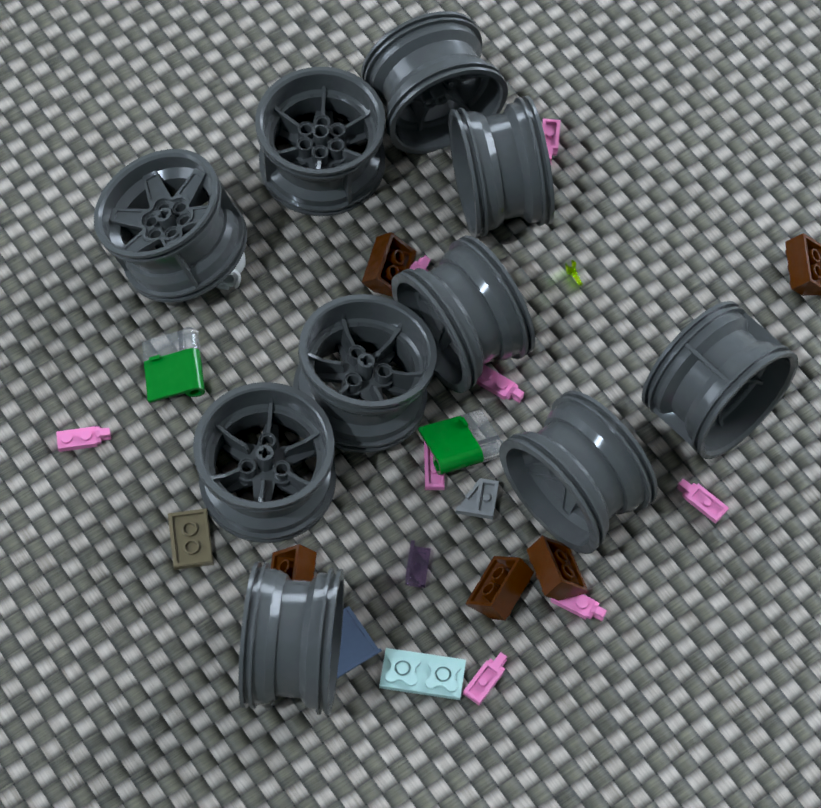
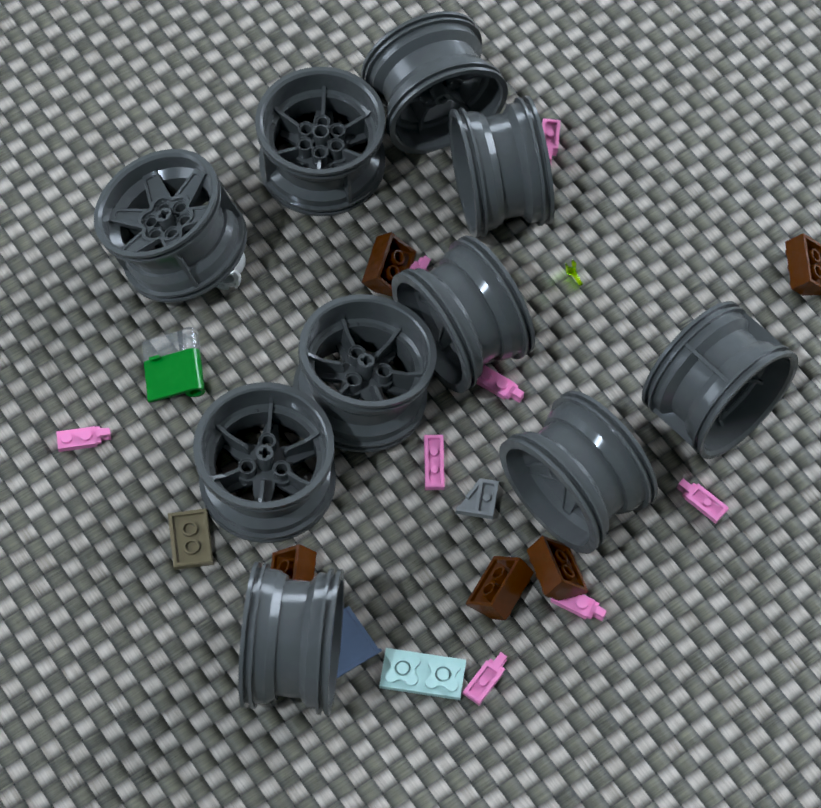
(417, 566): clear purple panel -> none
(461, 441): green door -> none

